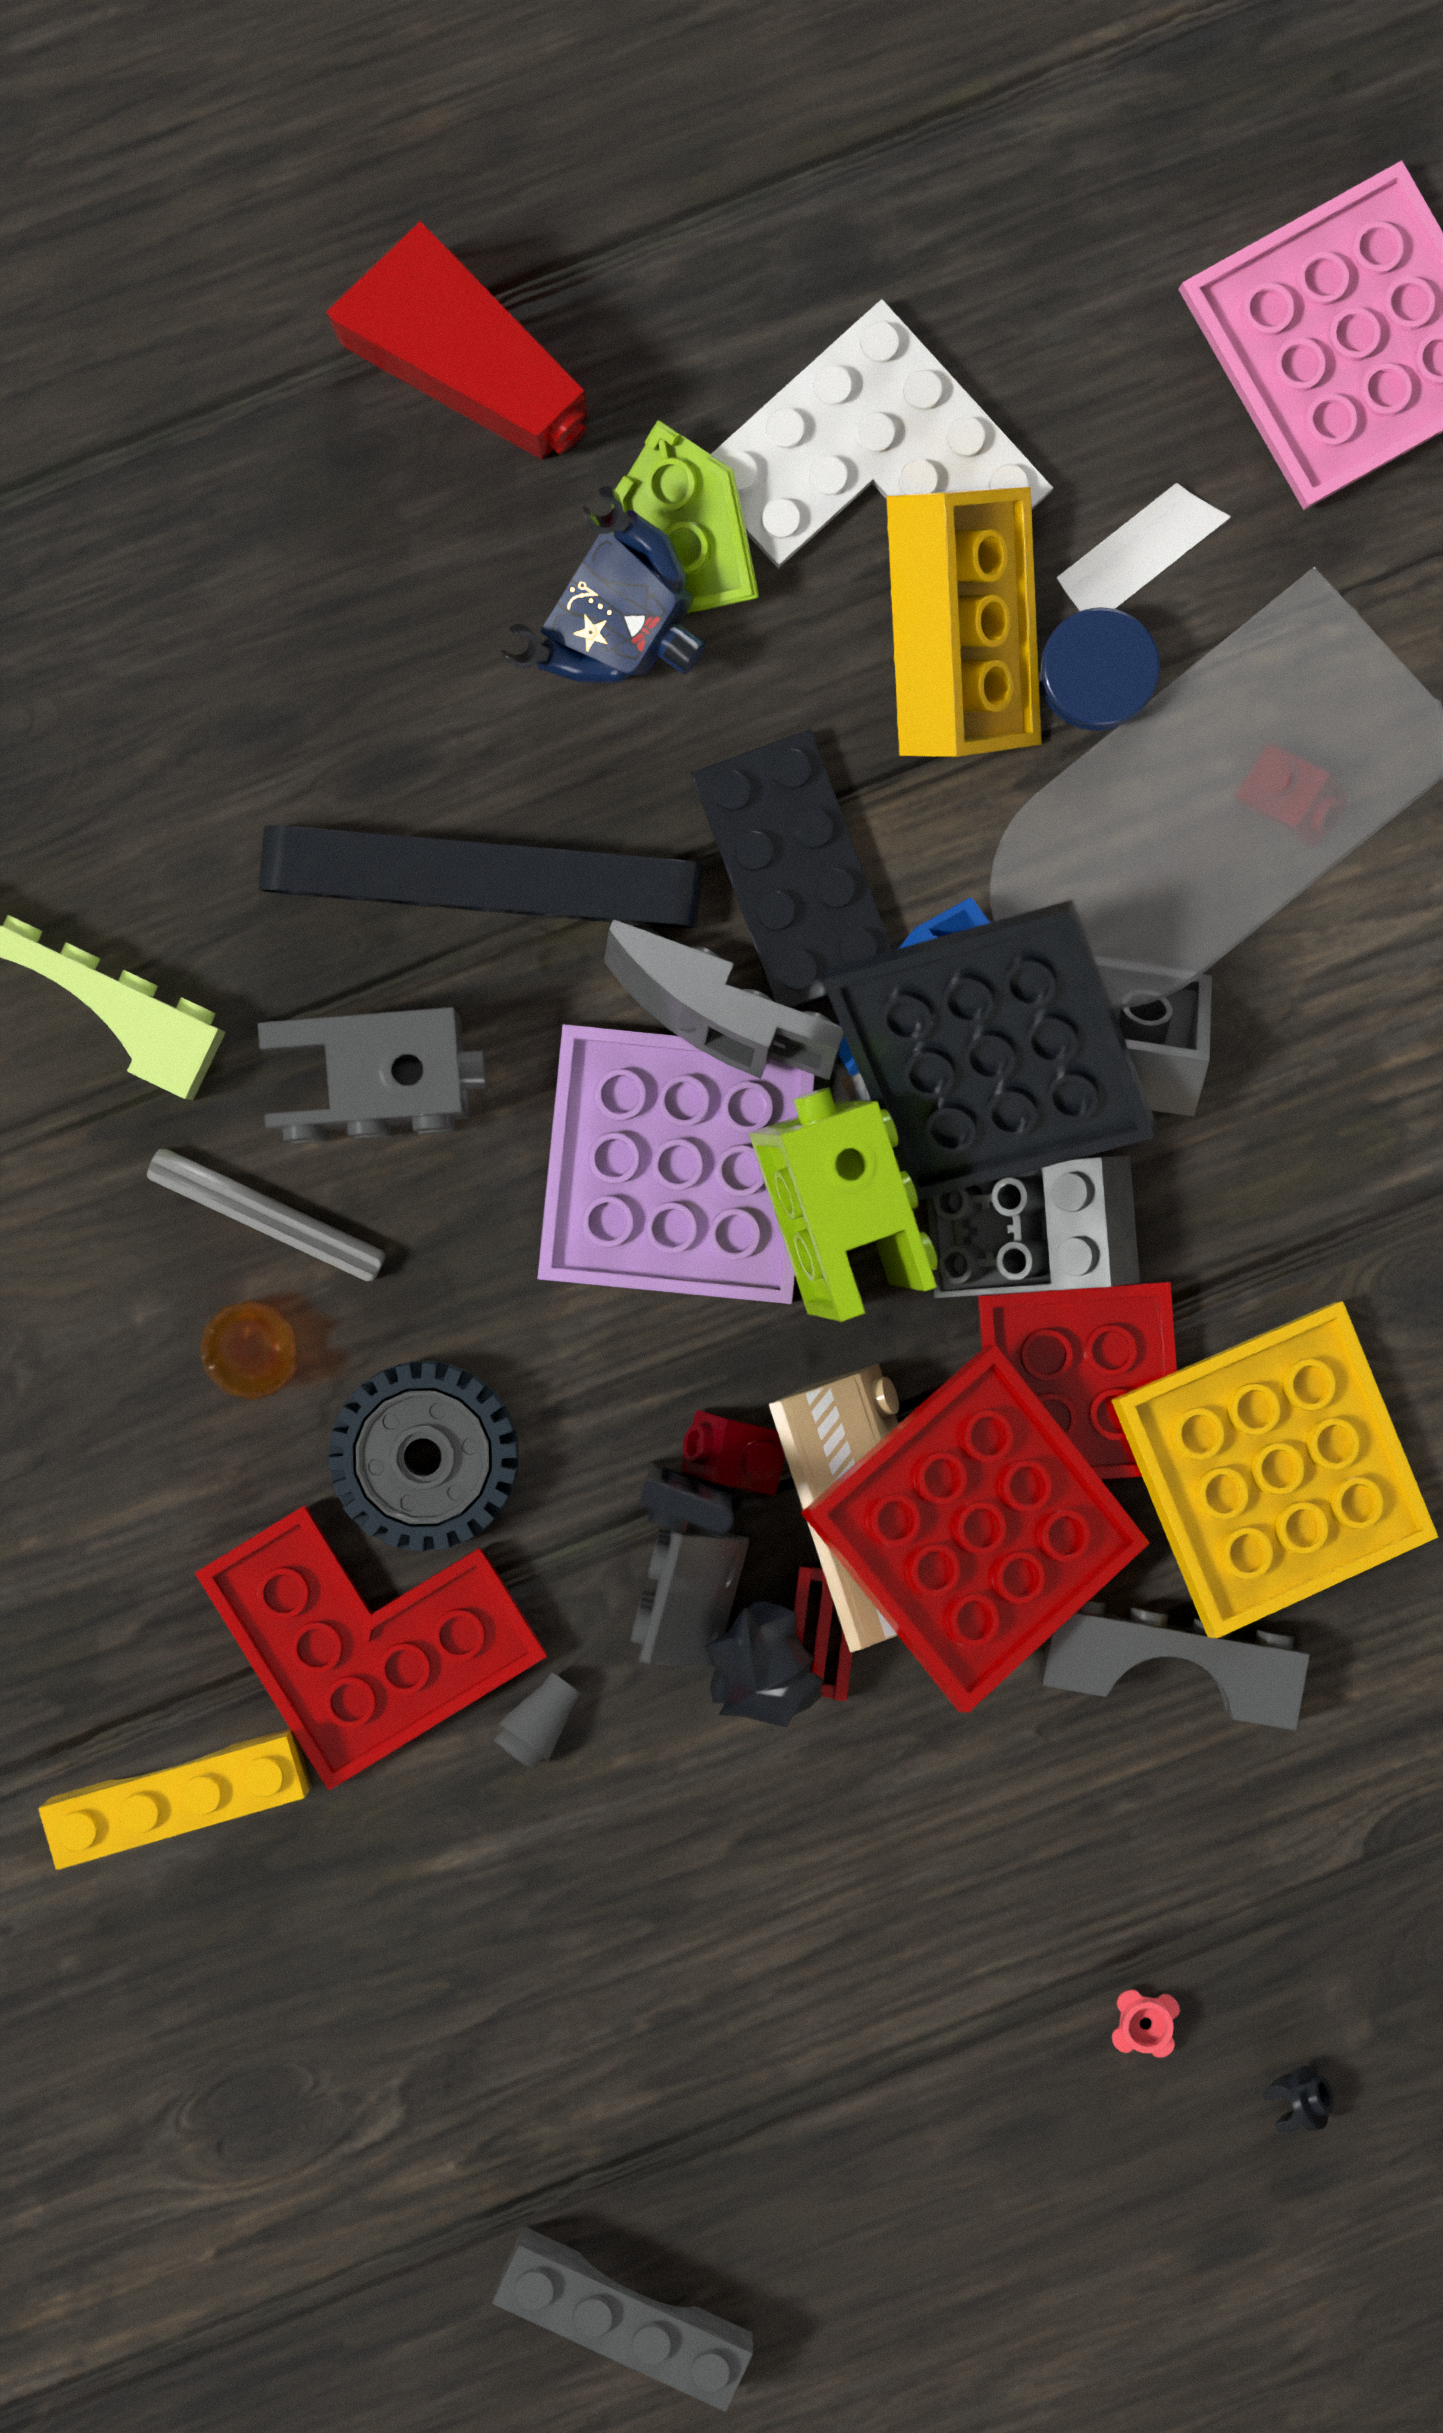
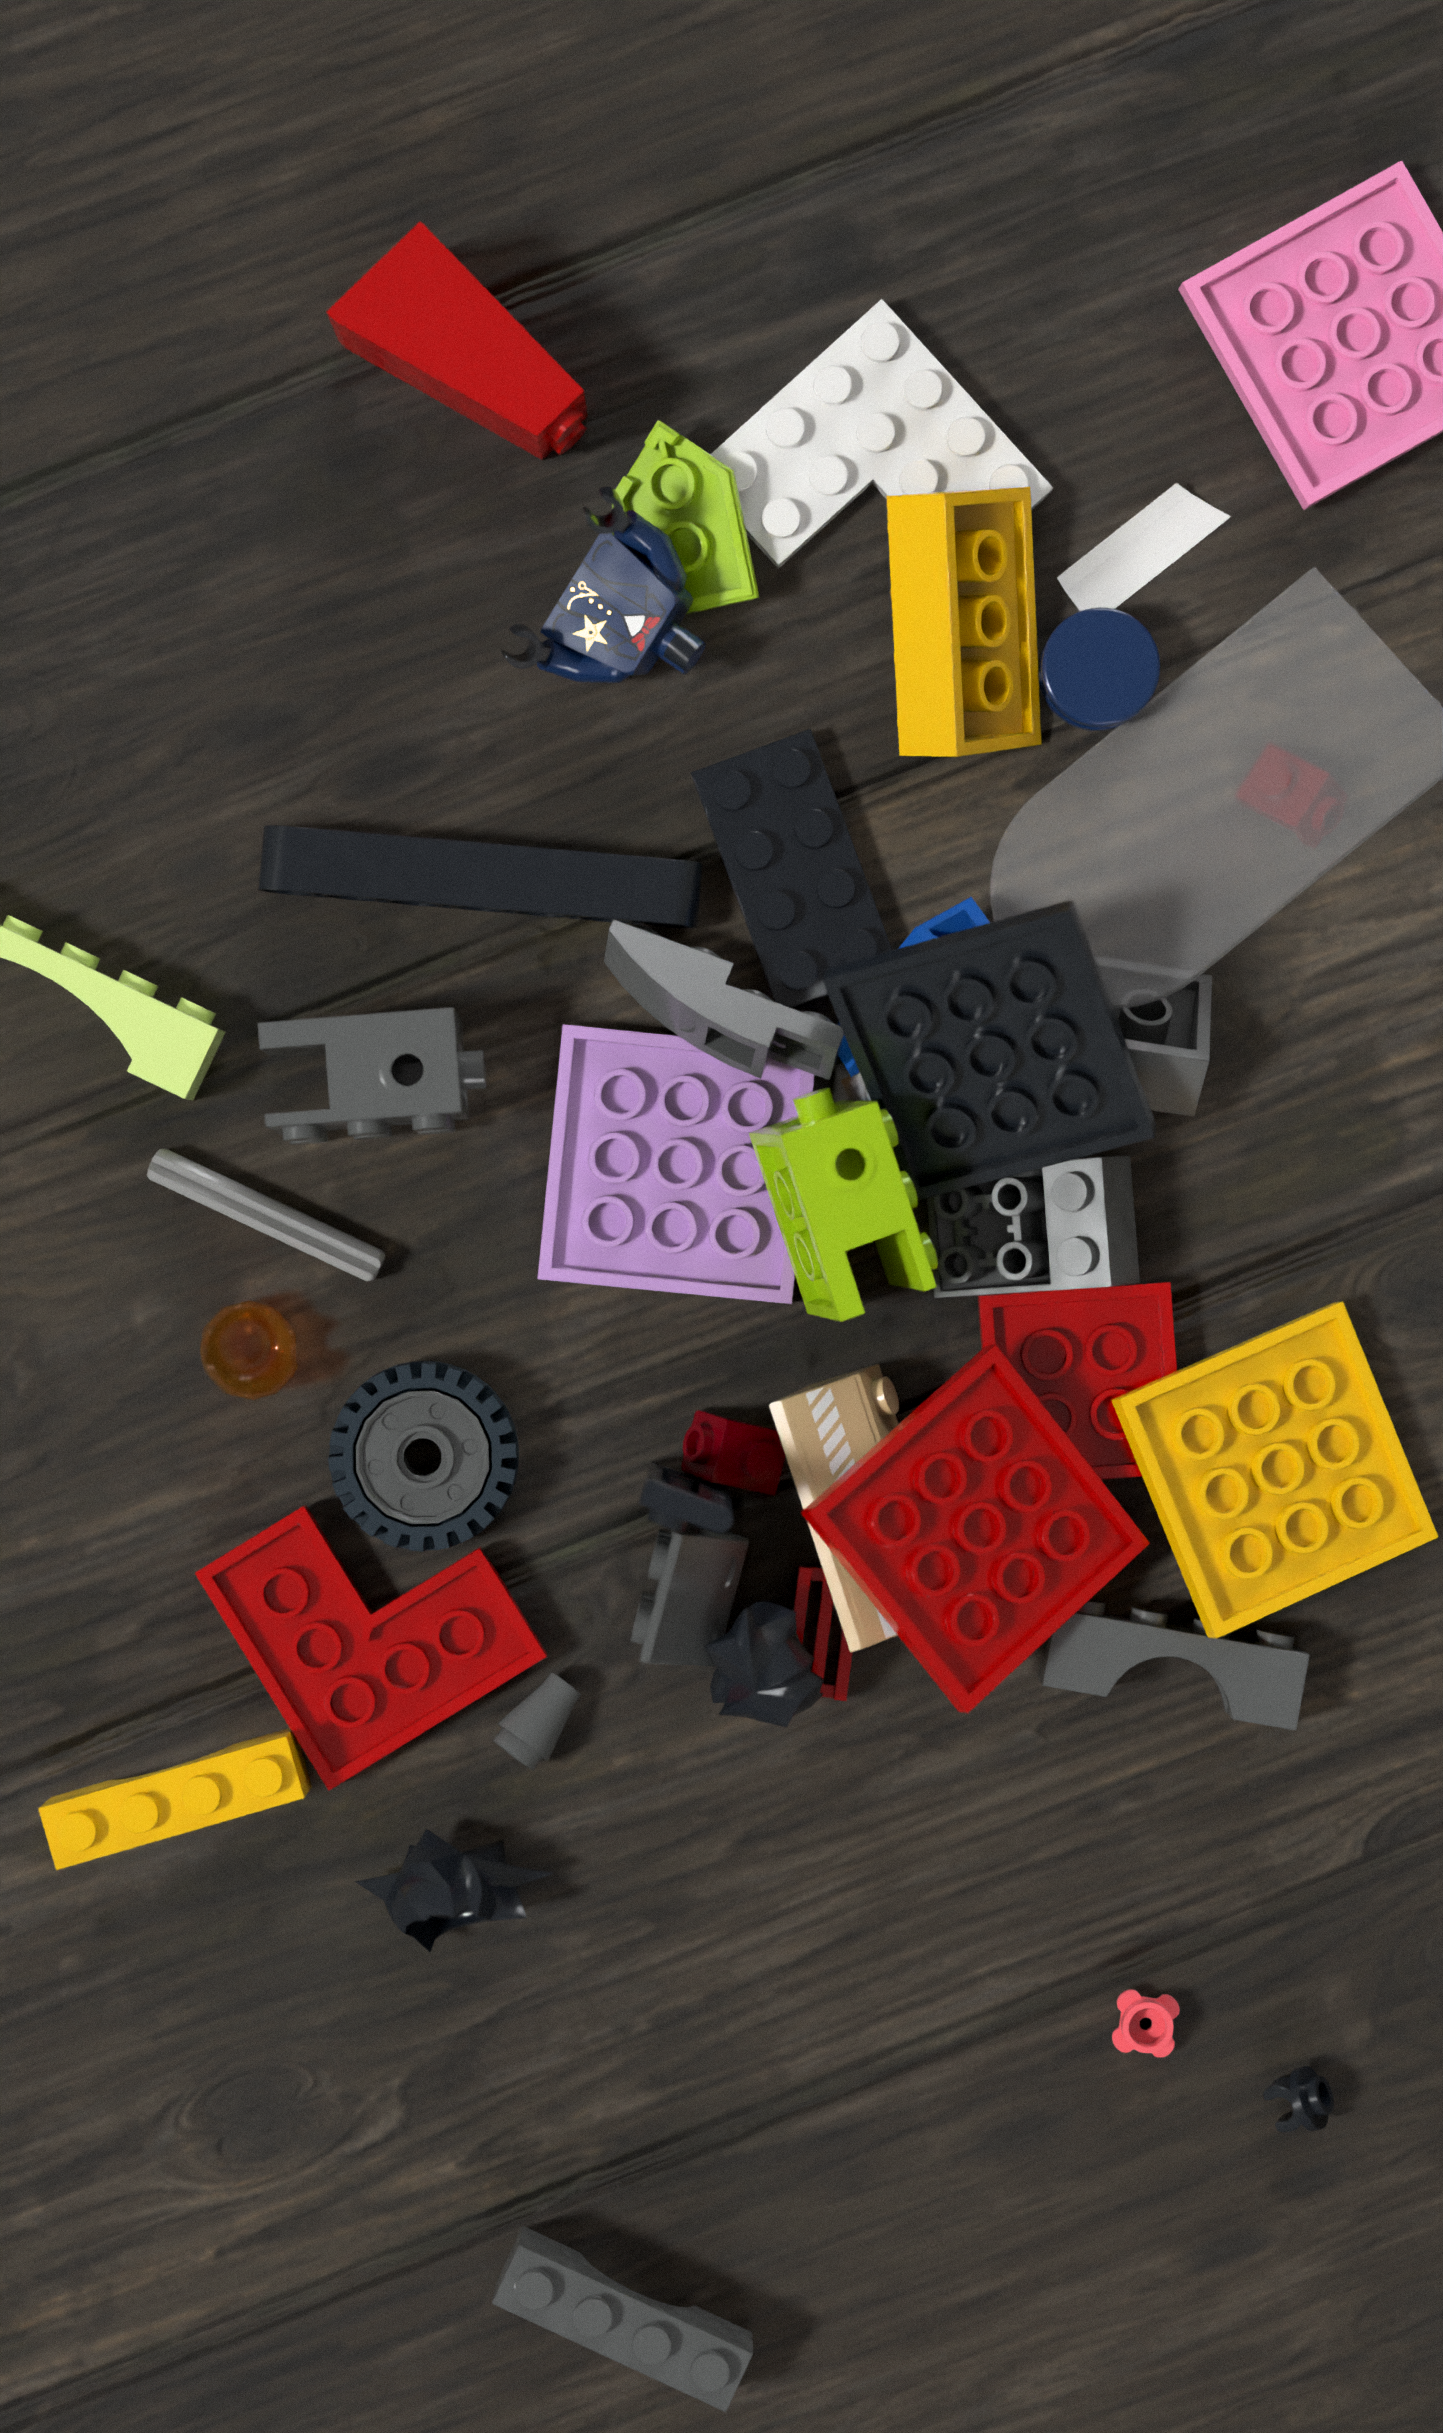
(451, 1888): none -> black hair

